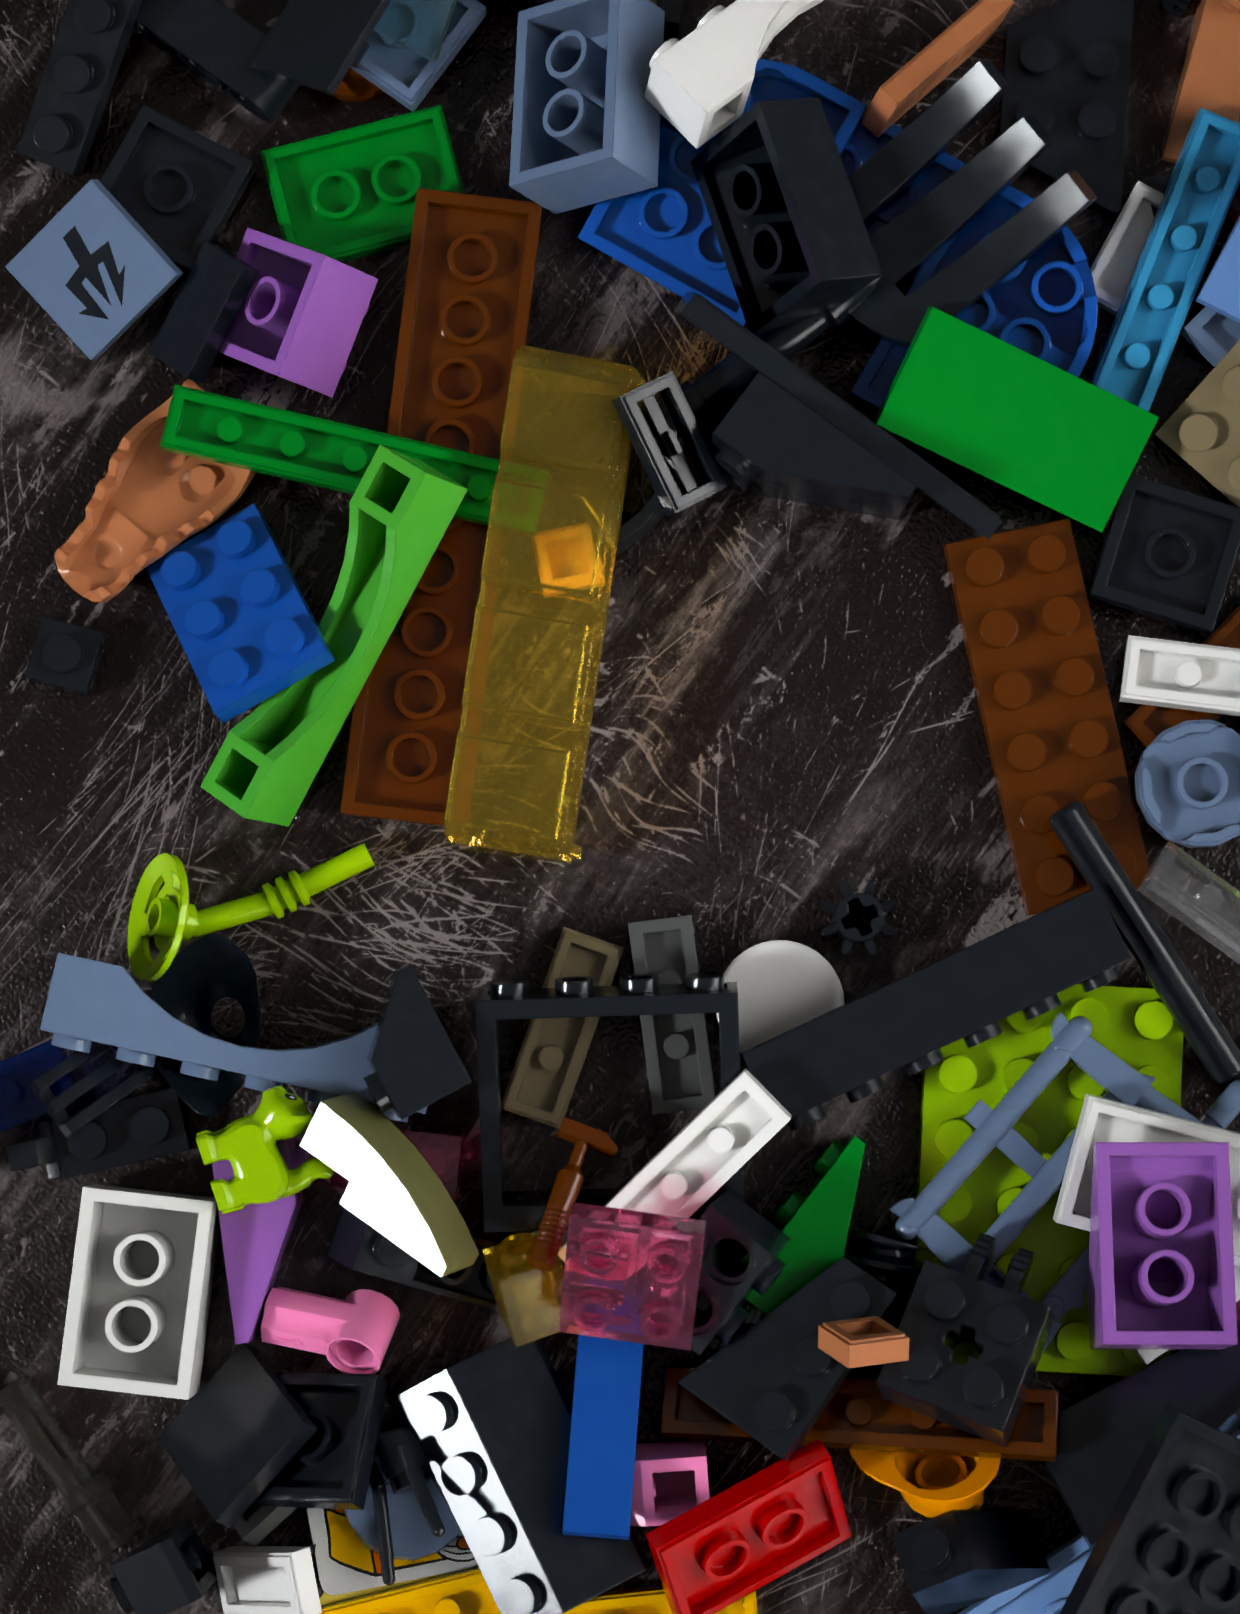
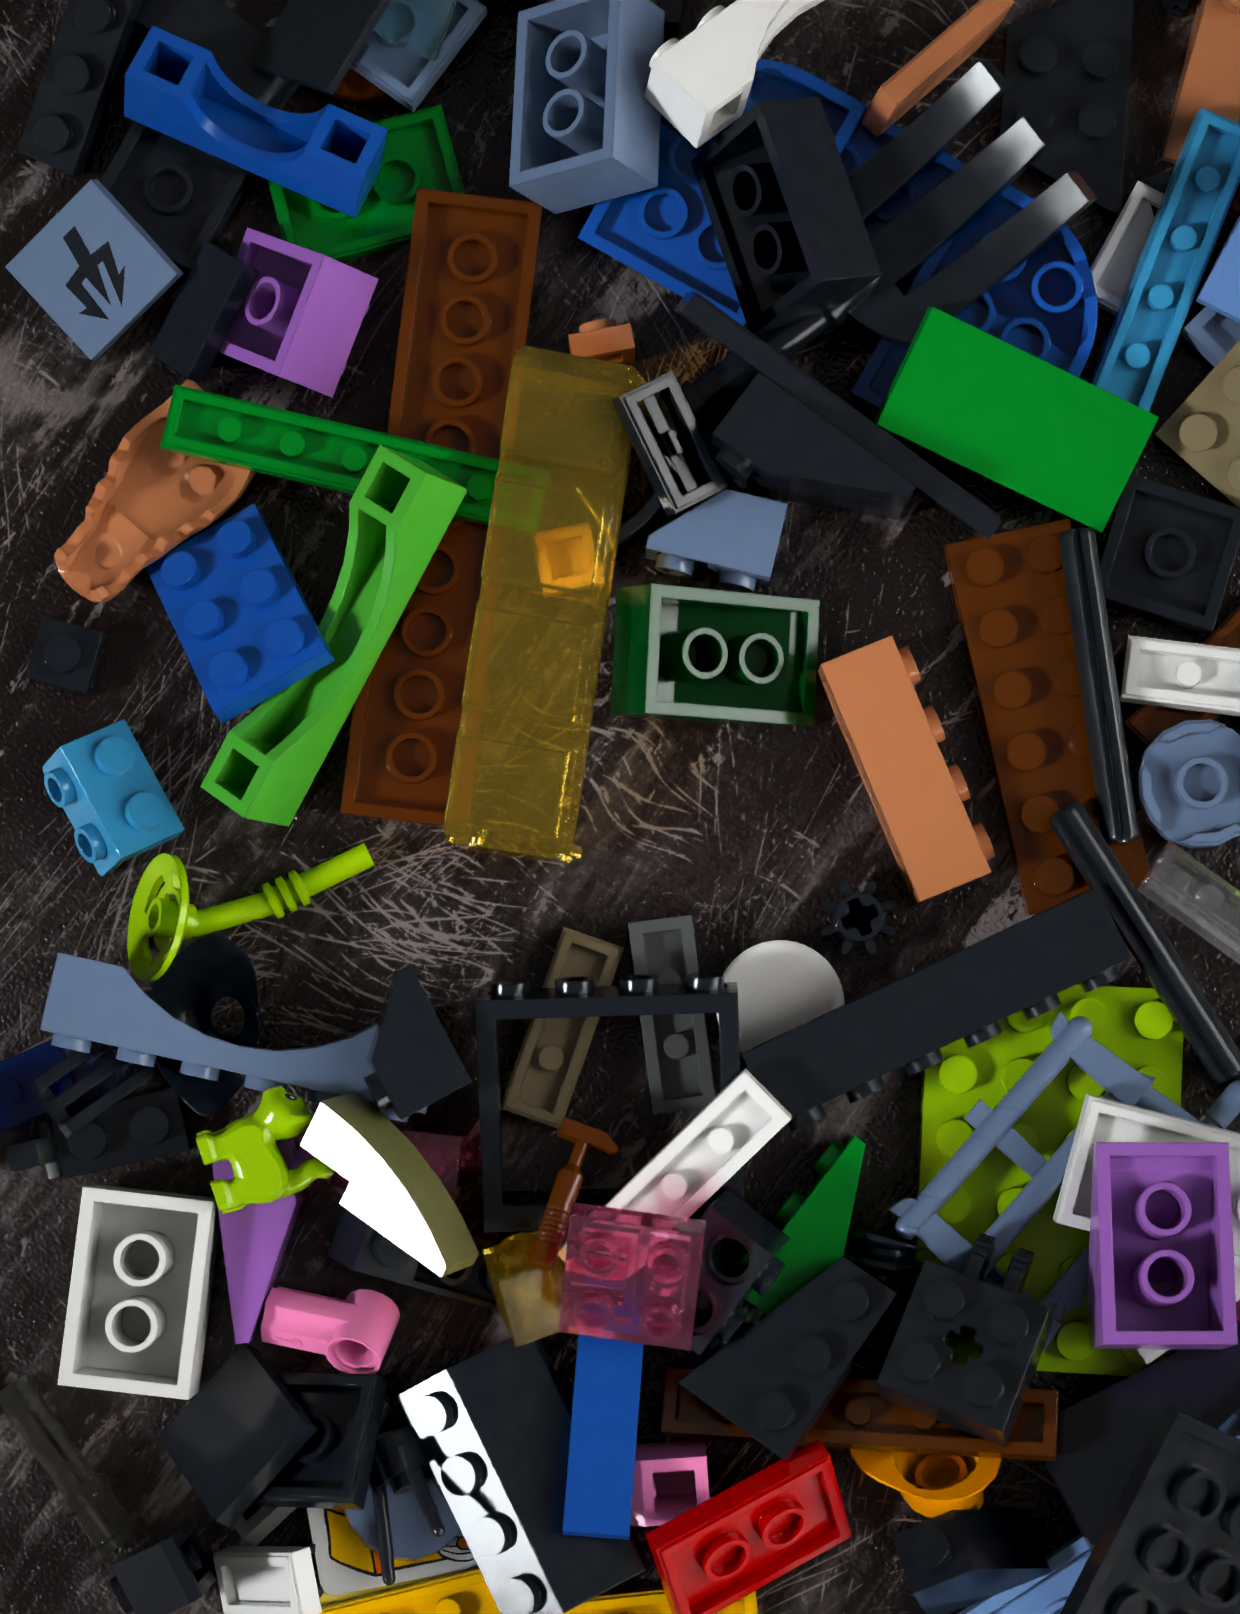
(110, 797): none -> dark azure bracket
(189, 98): none -> blue arch
(604, 341): none -> nougat plate
(714, 656): none -> dark green slope
(724, 536): none -> sand blue slope
(863, 1342): nougat tile -> none
(904, 769): none -> nougat brick
(1098, 686): none -> black axle

